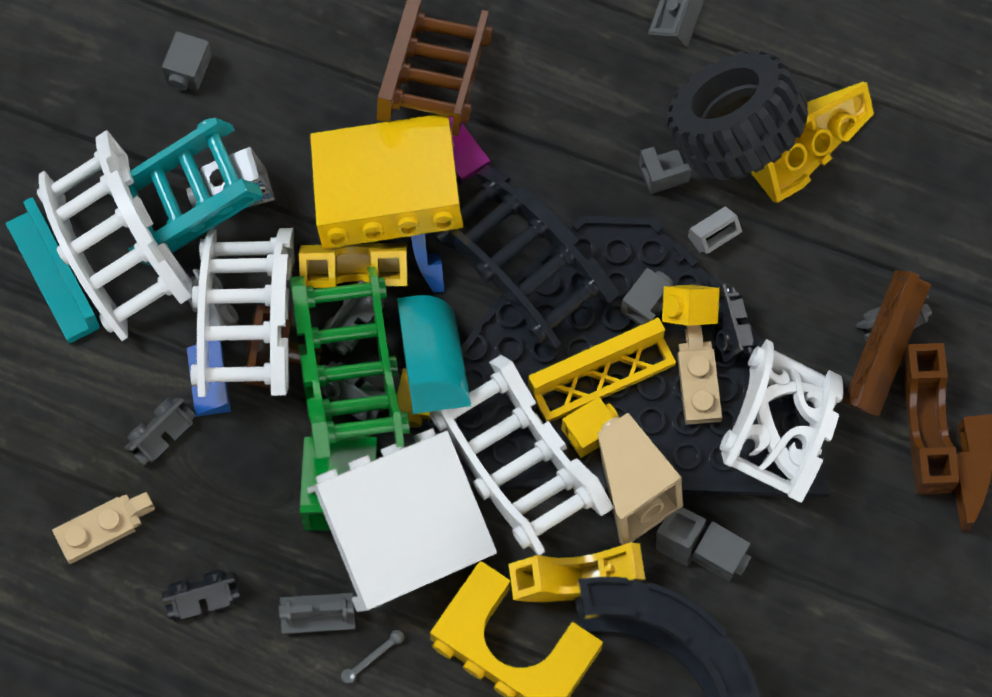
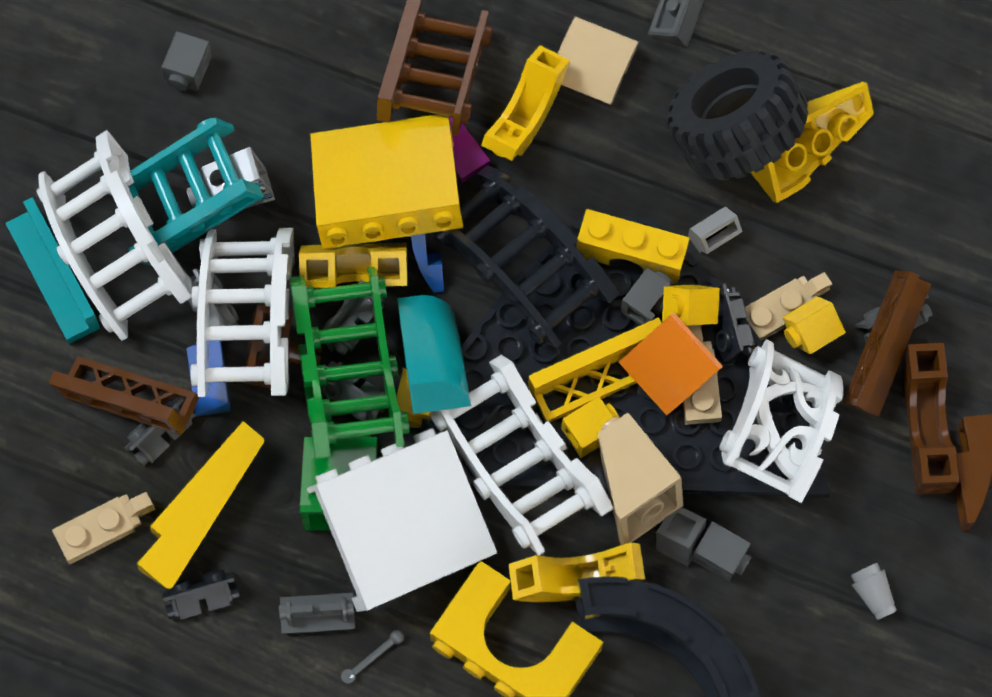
(125, 402): none -> reddish brown fence
(197, 506): none -> yellow wedge
(528, 105): none -> yellow arch
(596, 59): none -> tan slope
(616, 238): none -> yellow arch
(663, 170): dark grey panel -> none
(670, 364): none -> orange slope
(767, 312): none -> tan hinge
(812, 325): none -> yellow brick
(874, 590): none -> light grey cone

